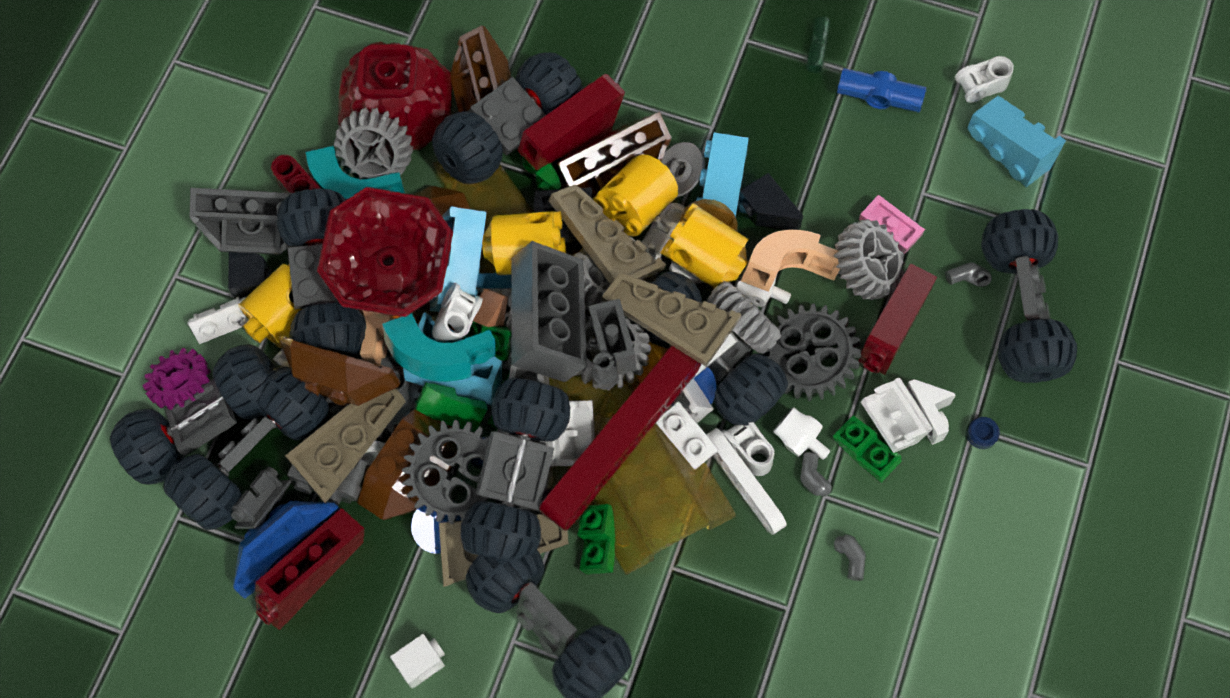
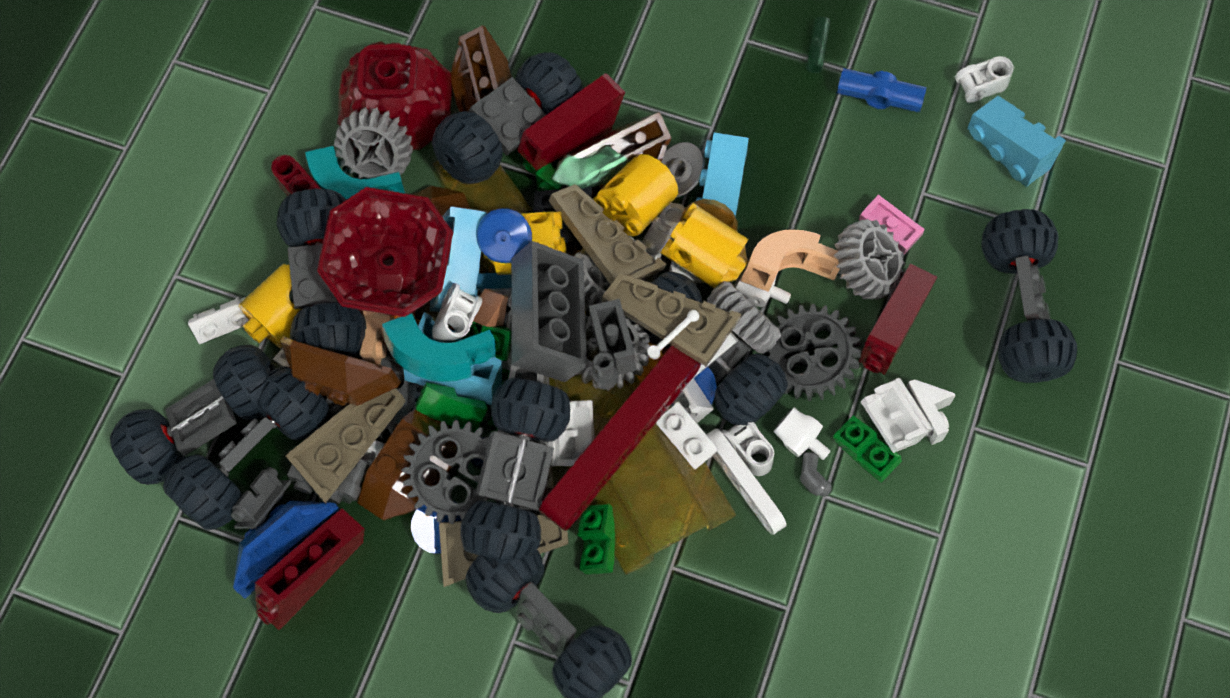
(176, 378): magenta gear -> none
(238, 219): dark grey wedge -> none
(246, 273): black slope -> none
(419, 660): white brick -> none
(503, 234): none -> blue piece
(591, 170): none -> clear green tile
(654, 351): none -> white hinge
(769, 205): black slope -> none
(854, 553): dark grey arm -> none
(971, 273): dark grey arm -> none
(983, 433): dark blue tile -> none

